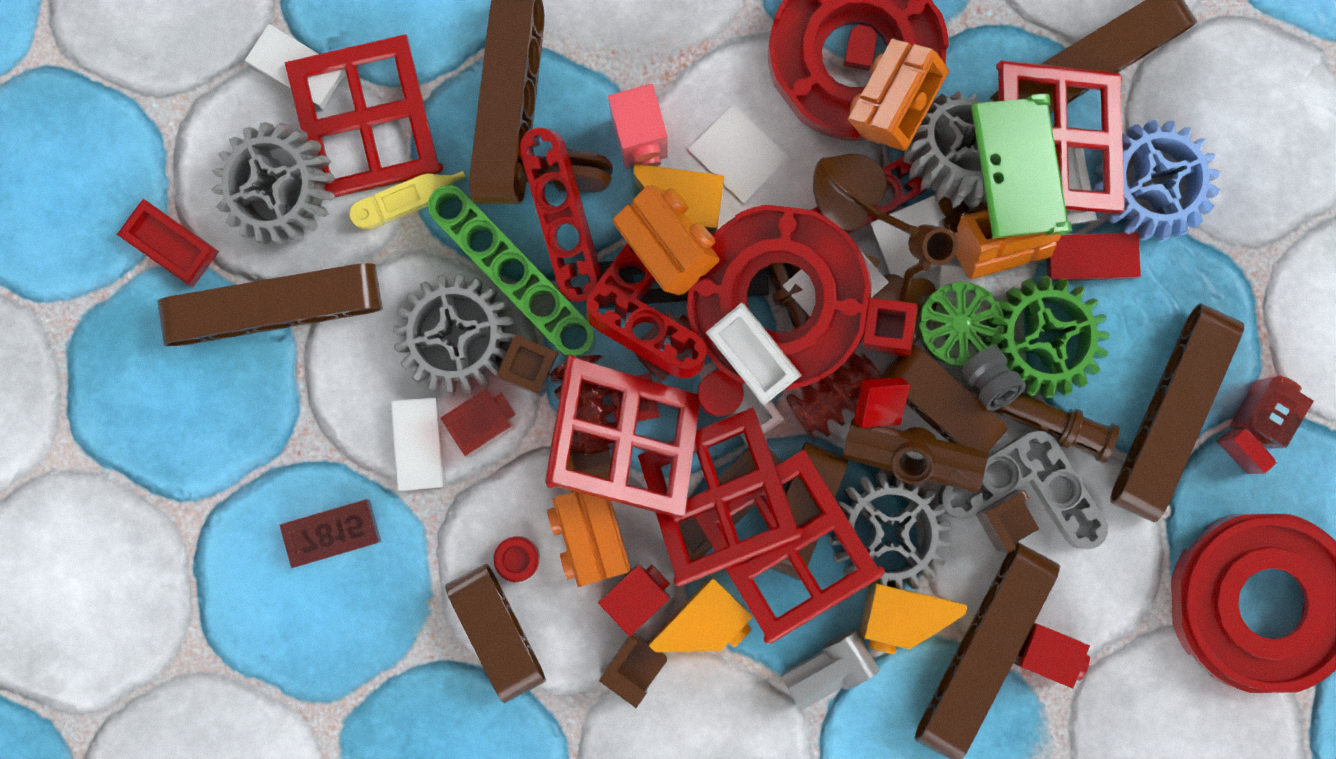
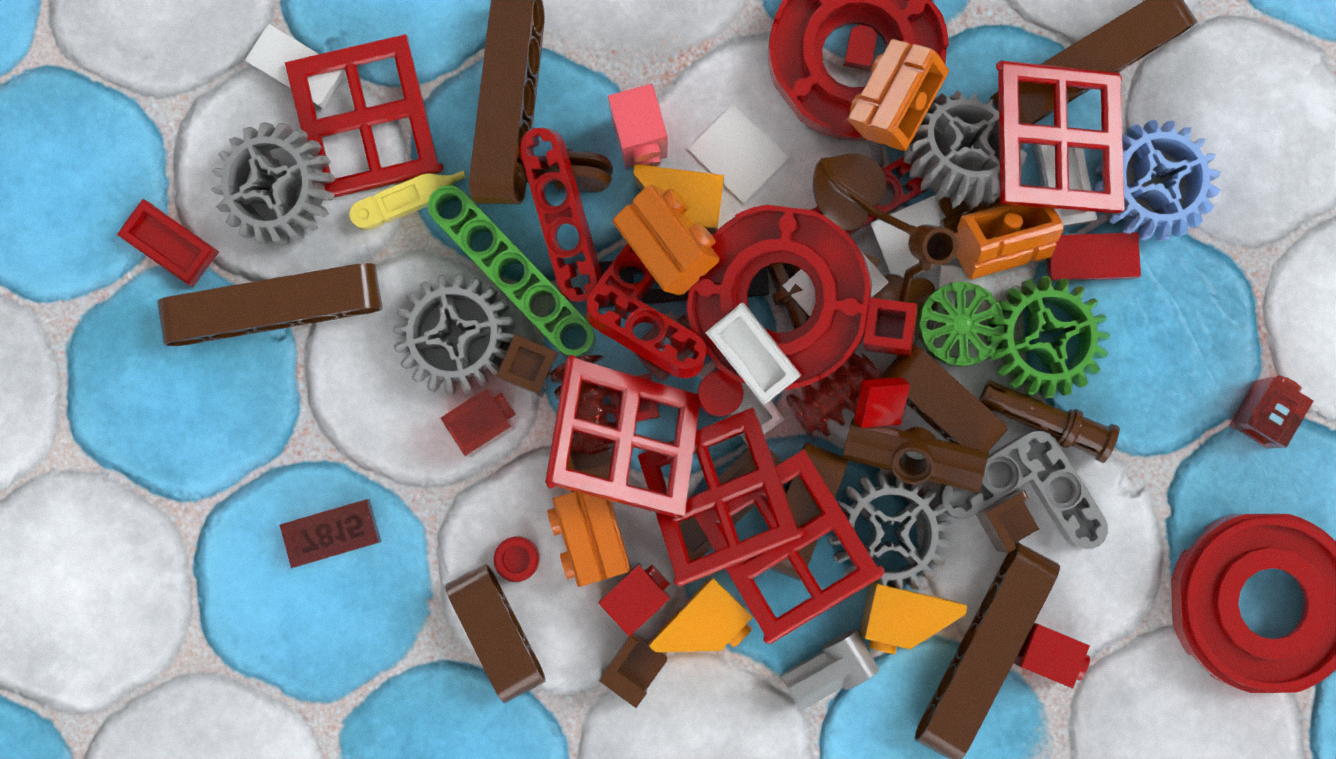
(418, 444): white tile -> none
(993, 378): dark grey wheel -> none
(1027, 165): door -> none
(1177, 412): reddish brown beam -> none
(1247, 451): red tile -> none

